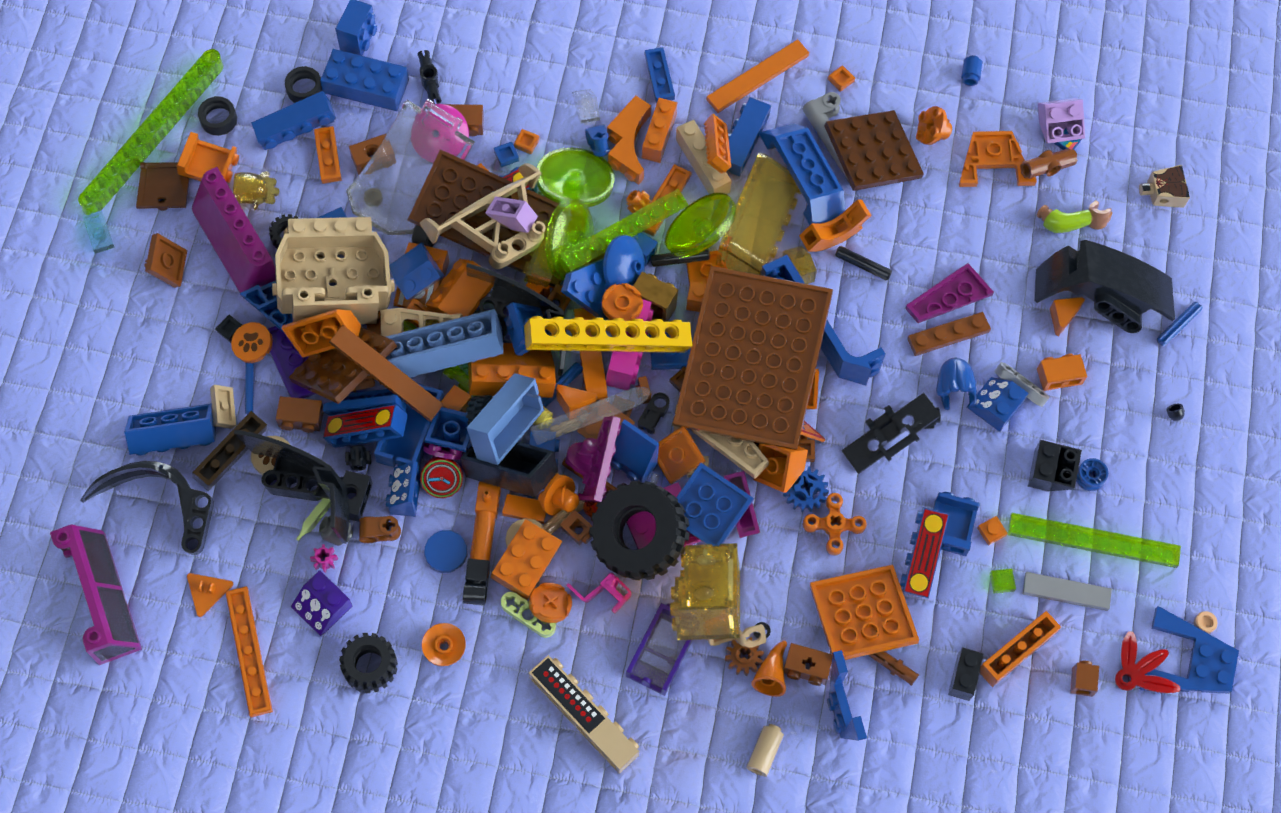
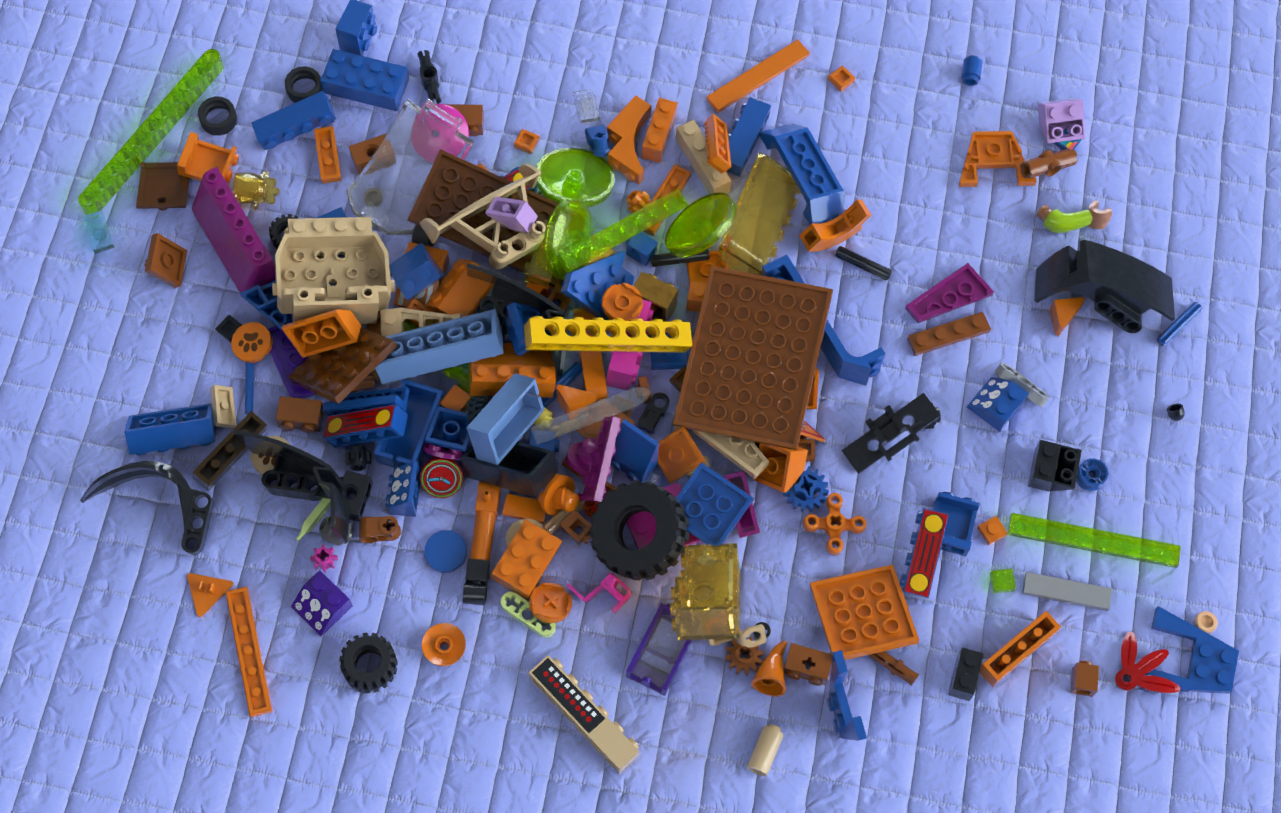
(113, 624): windscreen -> none
(386, 373): dark orange tile -> none
(506, 154): blue plate -> none
(623, 261): blue dish -> none
(659, 74): blue plate -> none
(803, 263): clear yellow slope -> none
(818, 112): light grey axle -> none
(873, 150): reddish brown plate -> none
(933, 126): orange plate -> none
(955, 376): blue hair -> none
(1061, 372): orange brick -> none
(1167, 187): torso -> none

